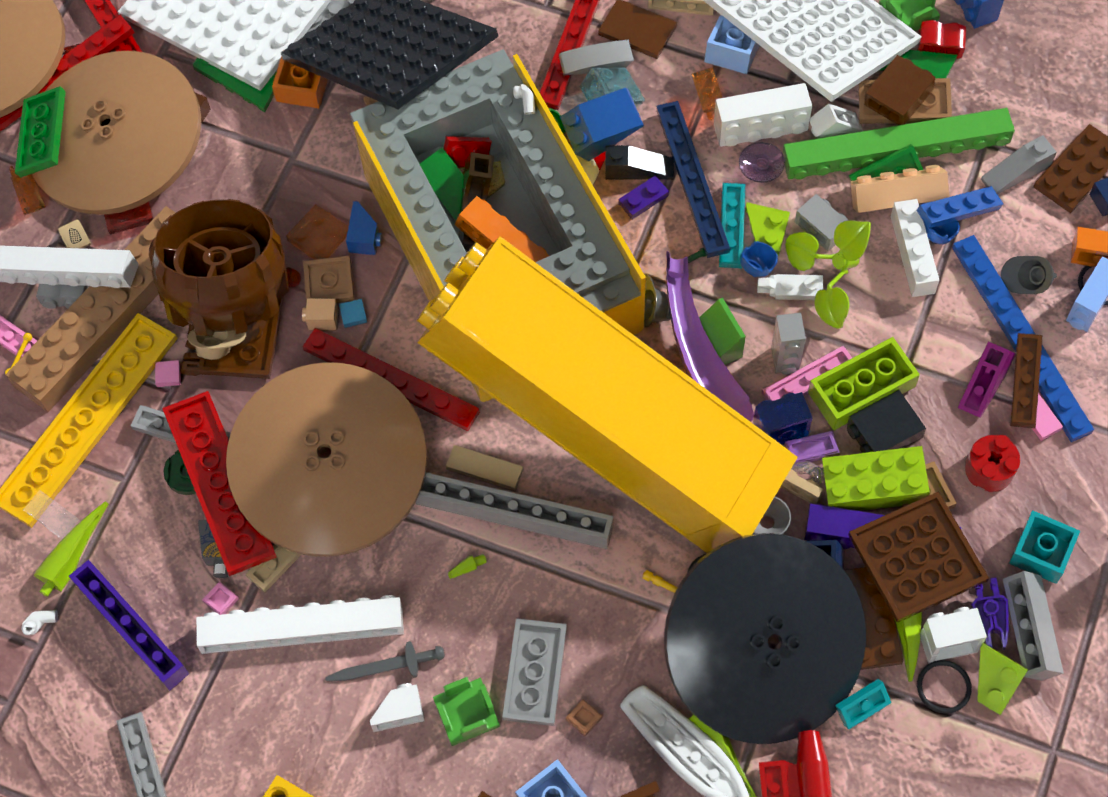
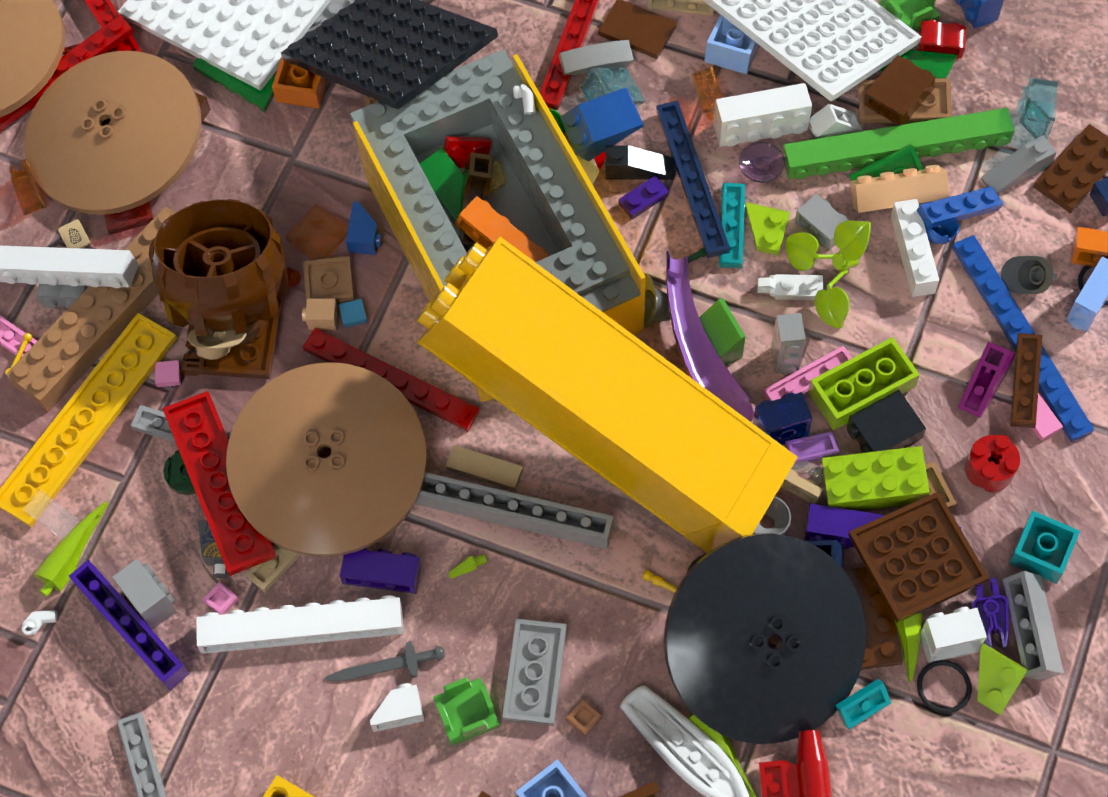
(40, 132): green plate -> none
(146, 593): none -> light grey brick
(381, 570): none -> dark purple brick
(758, 259): blue hair -> none
(1038, 106): none -> clear light blue slope

